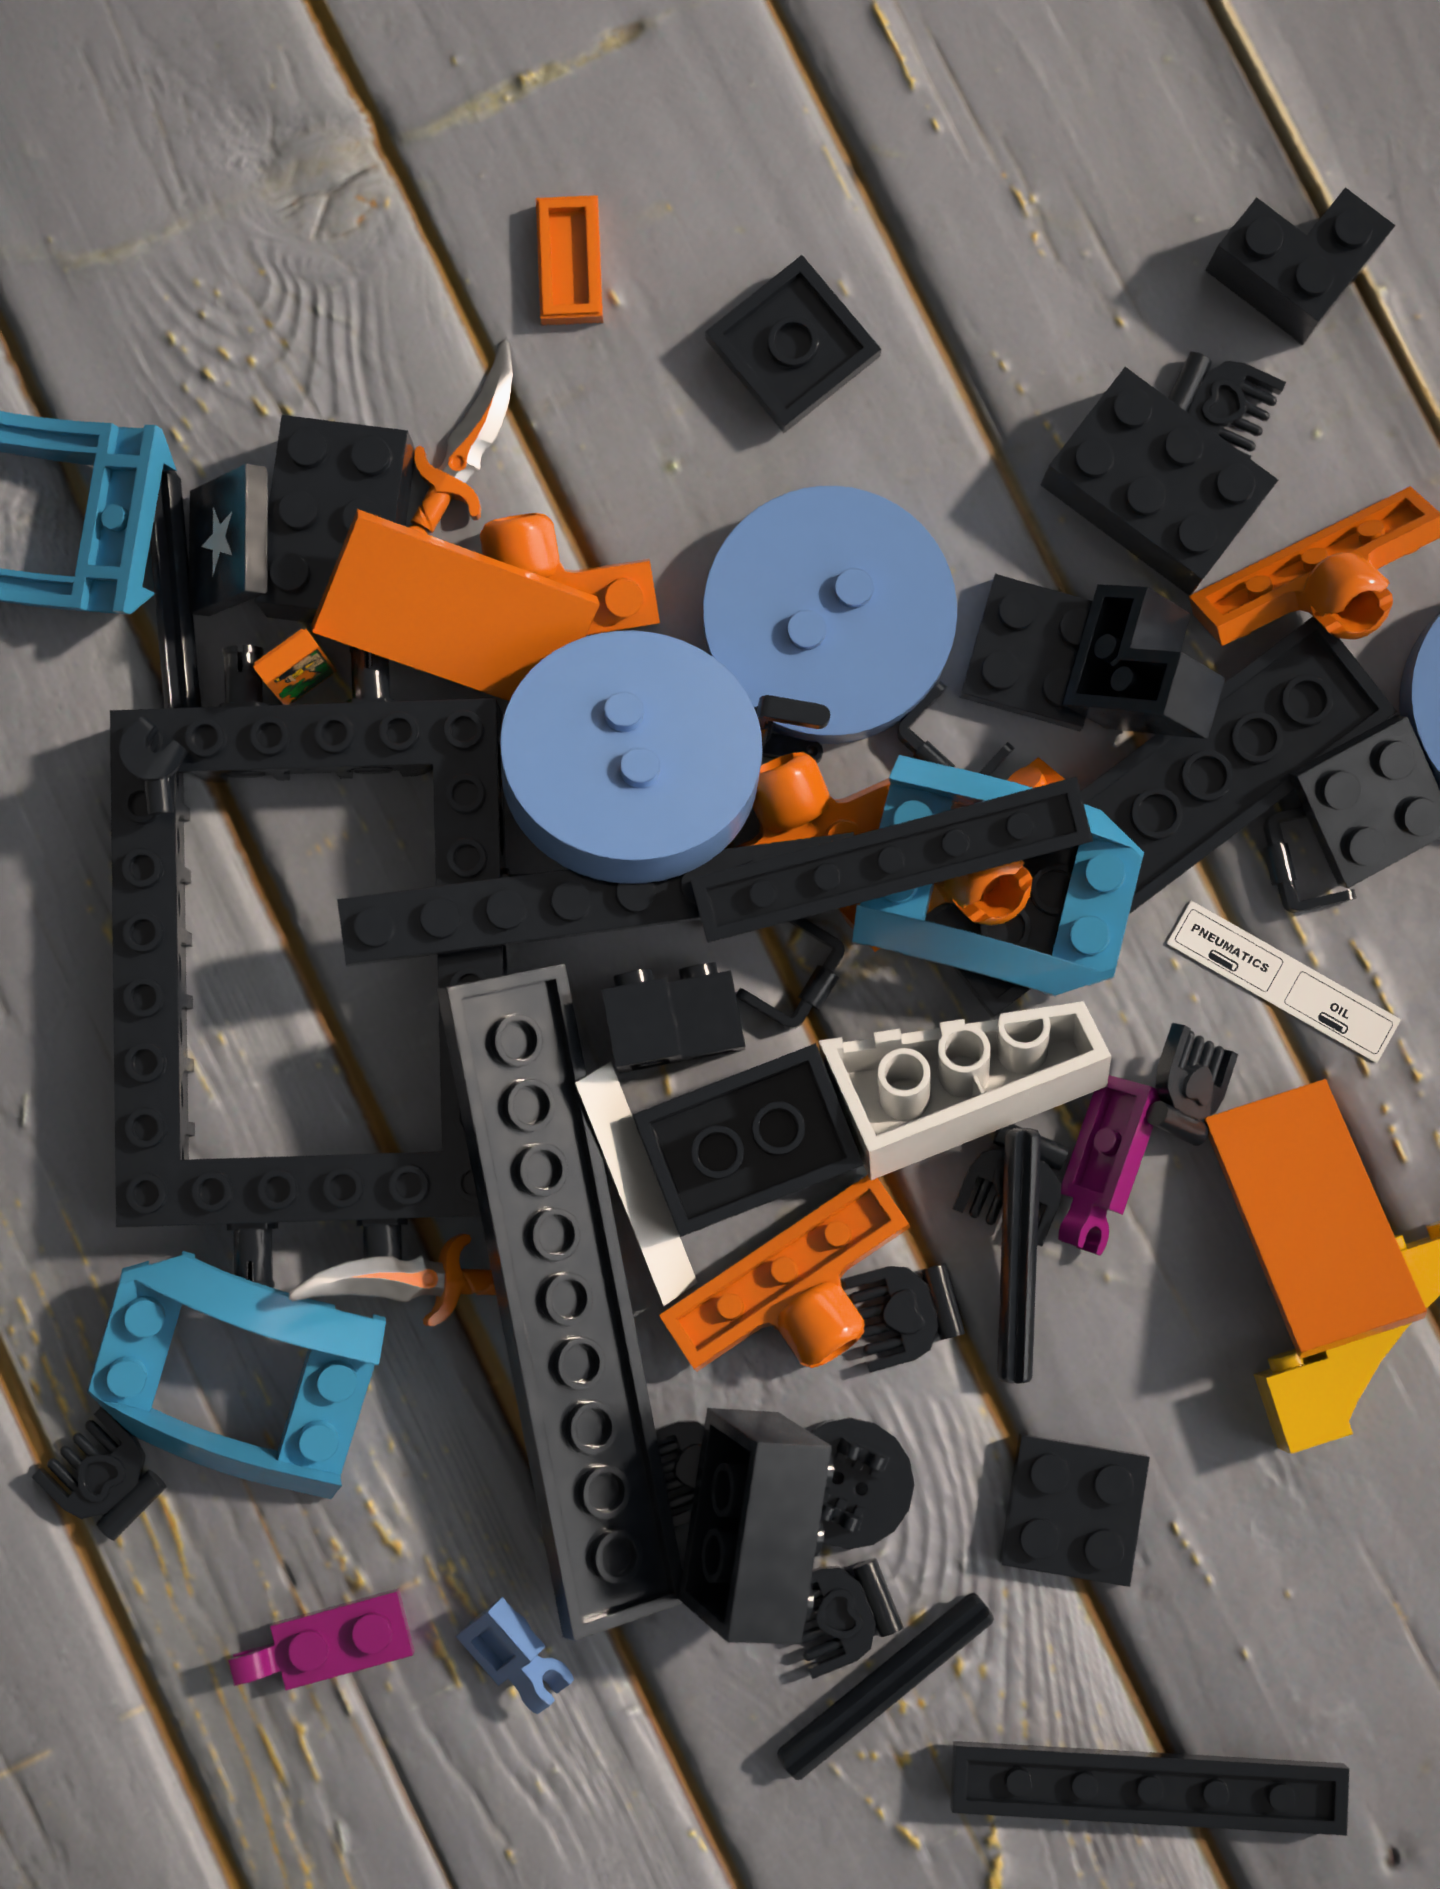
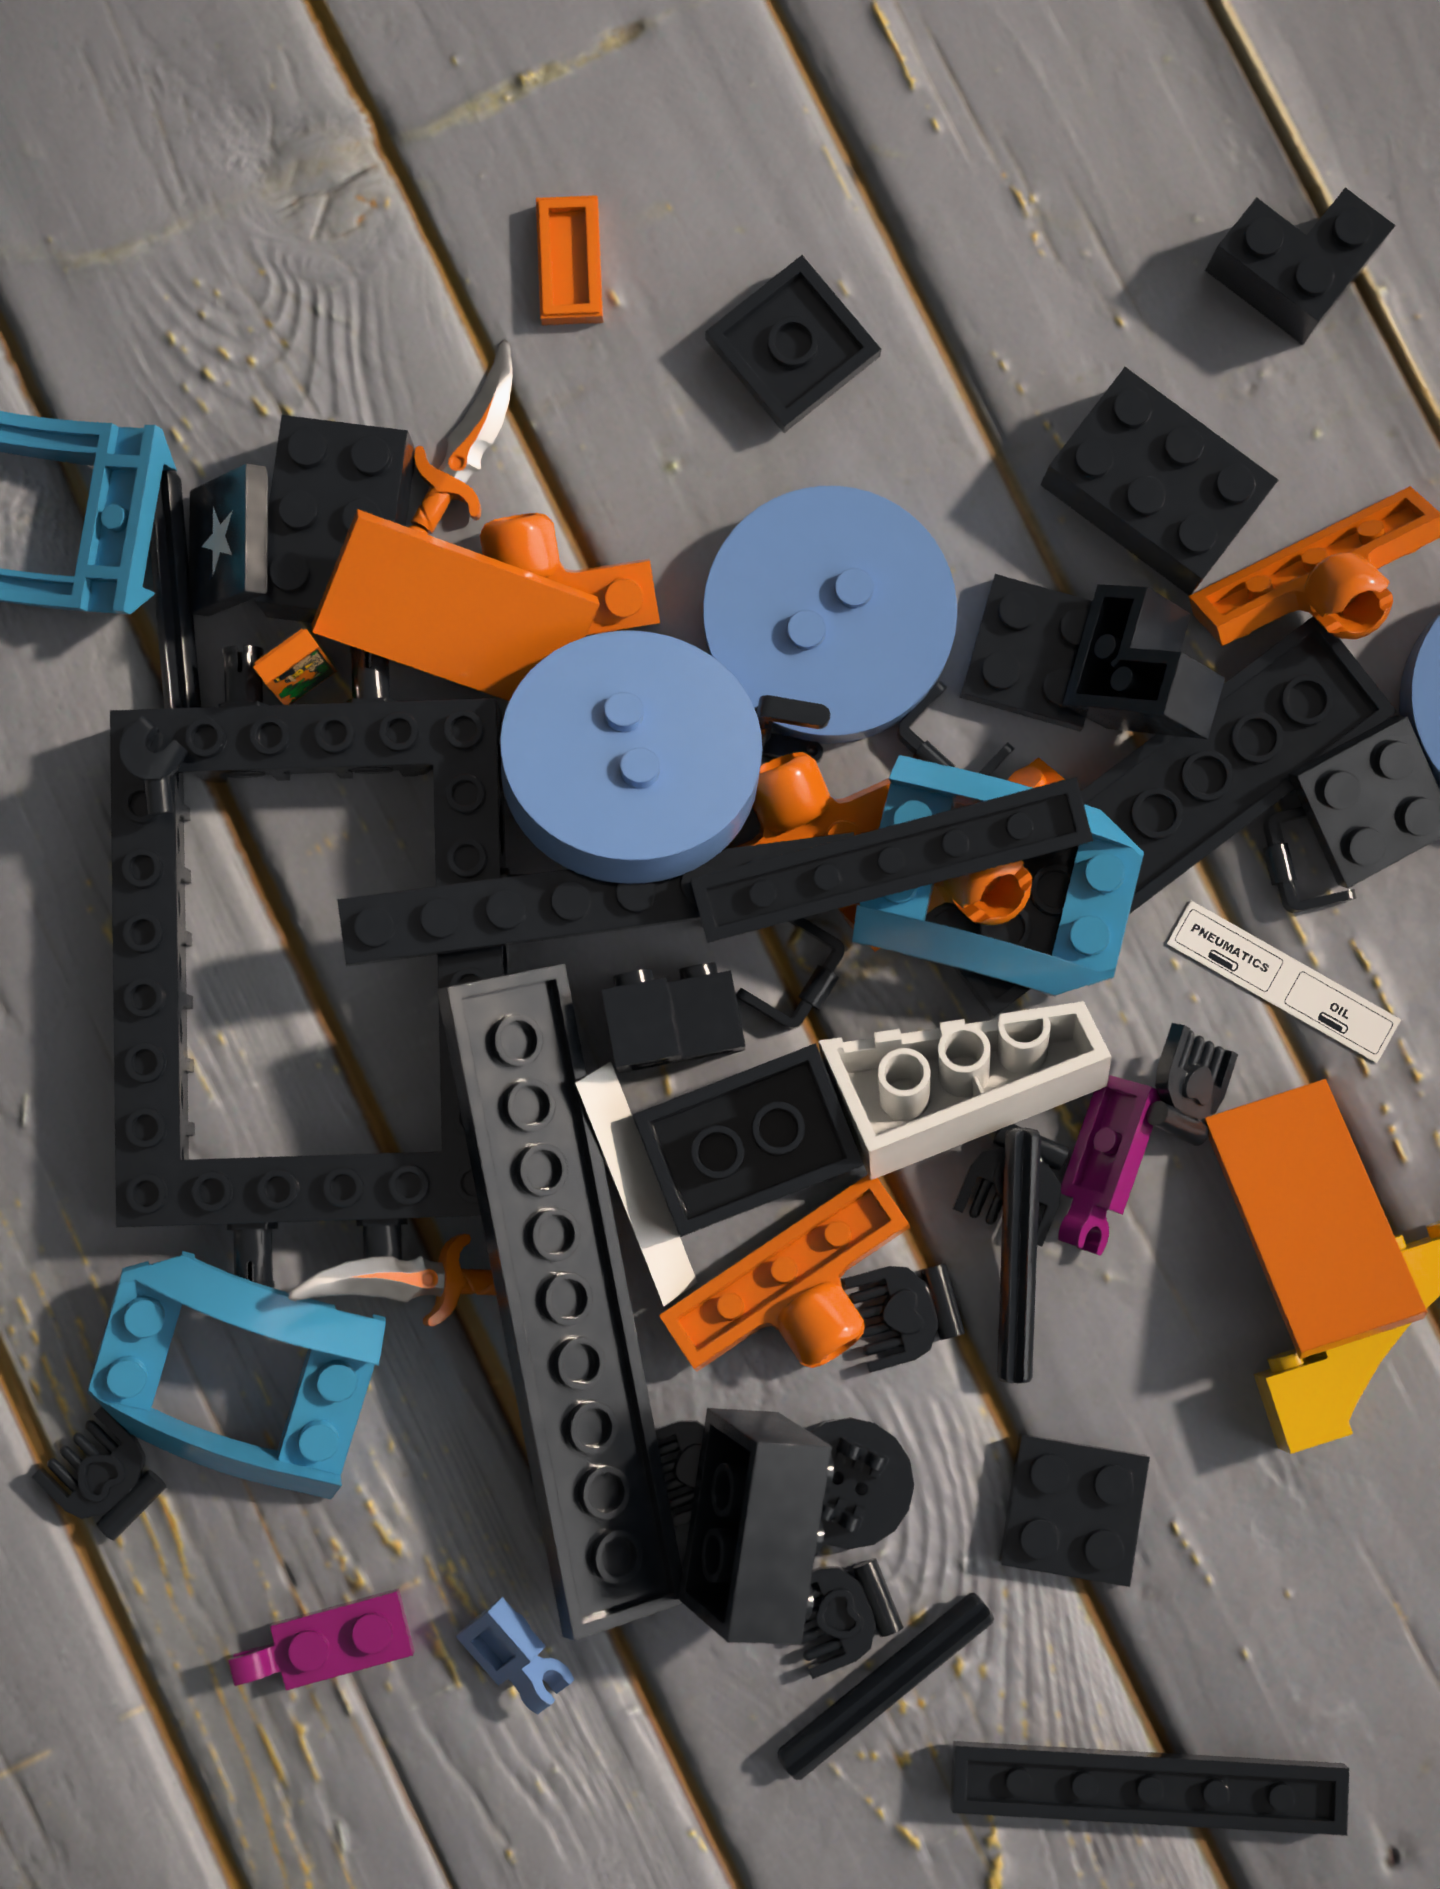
(1219, 396): black piece -> none

